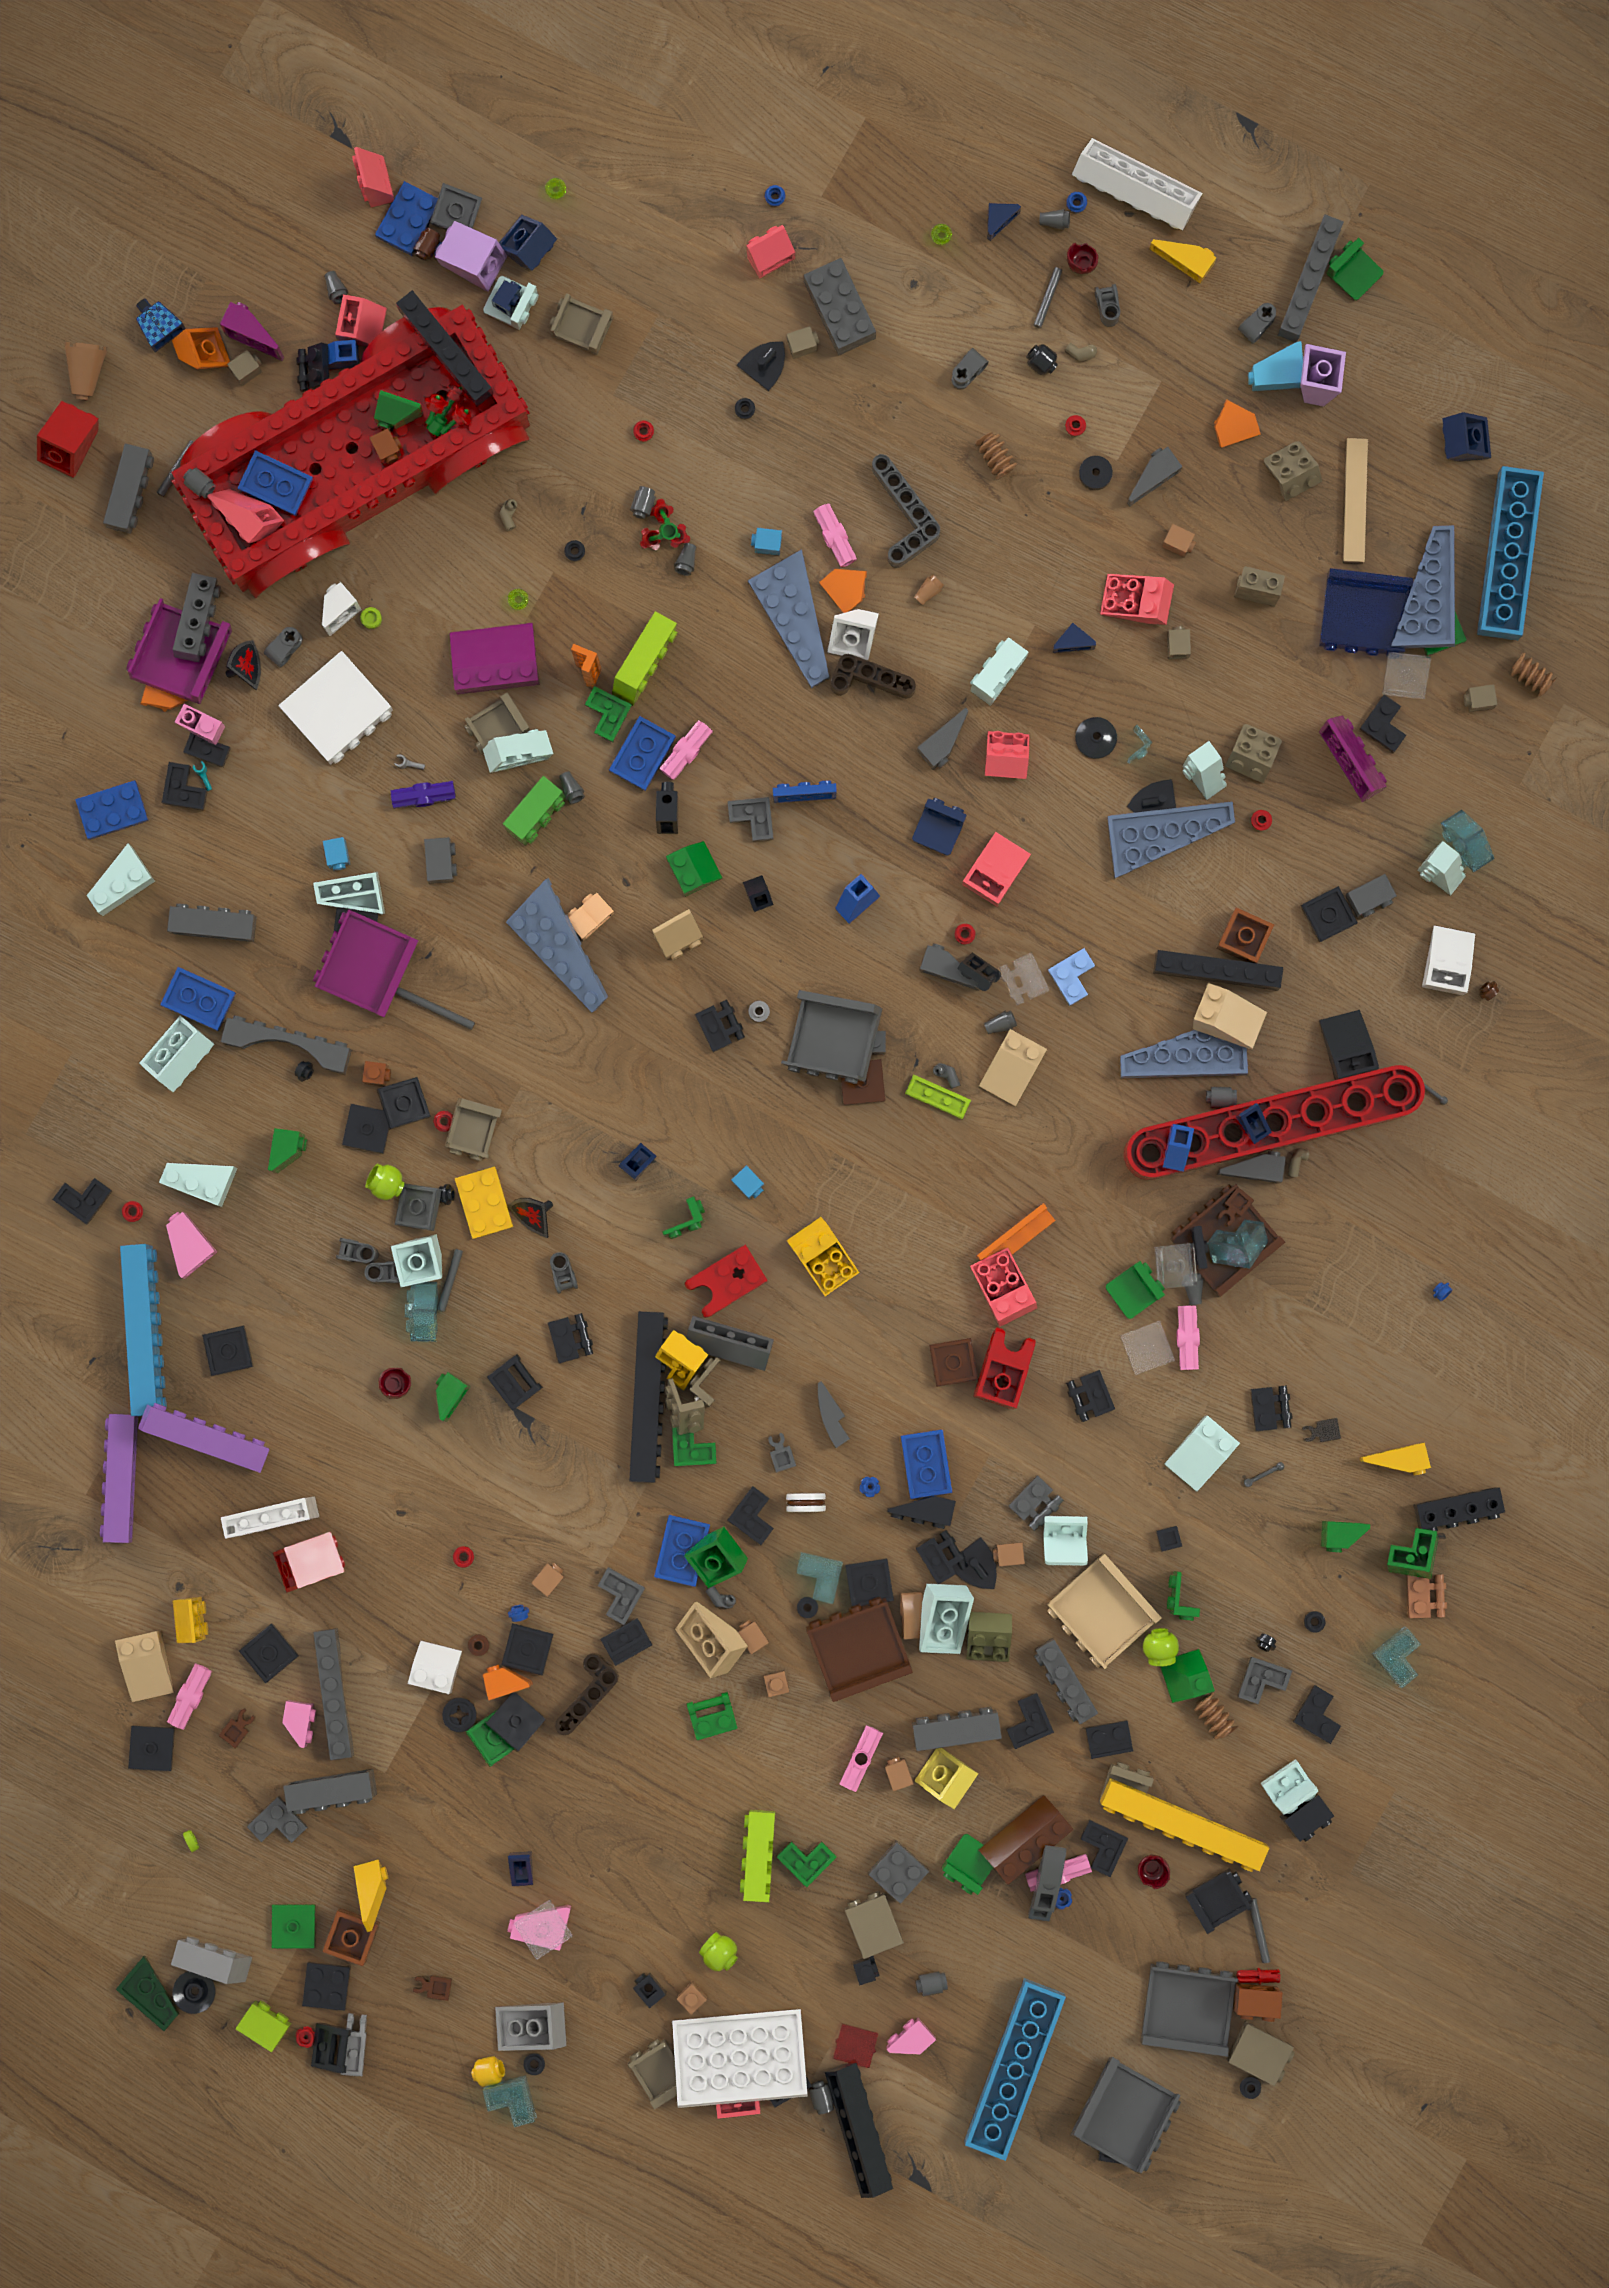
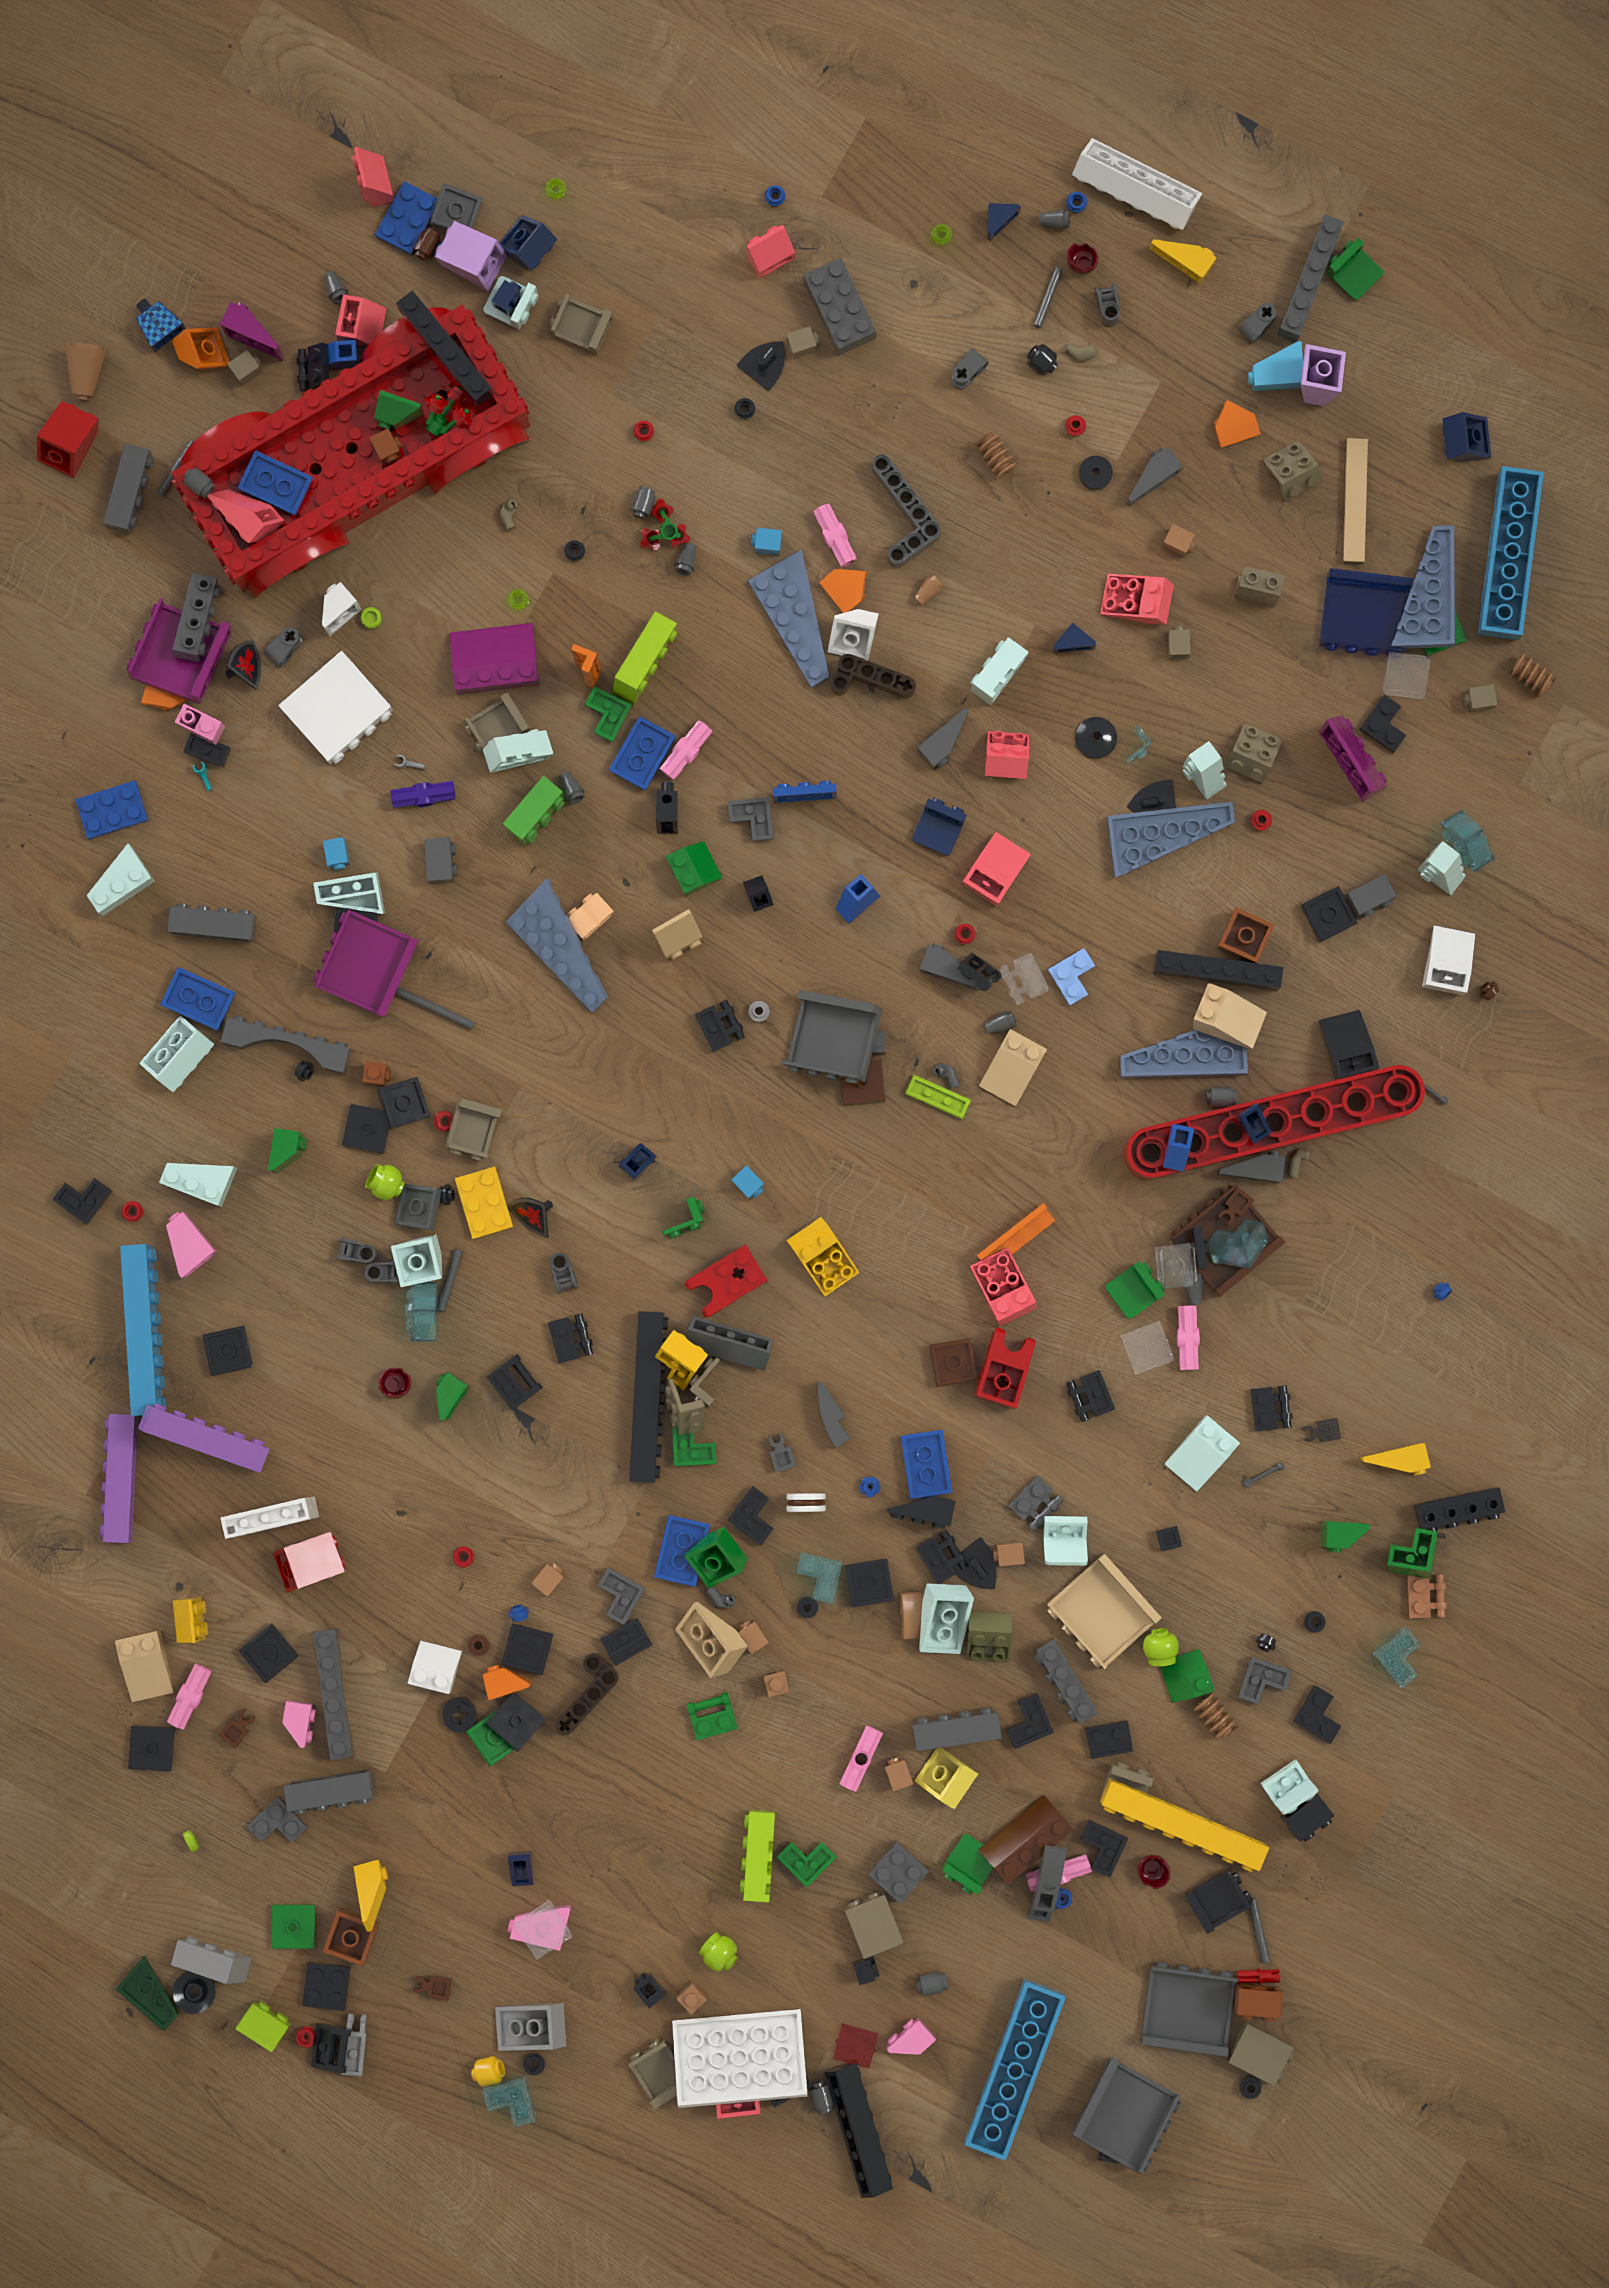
(178, 793): black plate -> none
(859, 1649): reddish brown panel -> none
(1184, 1612): green bracket -> none

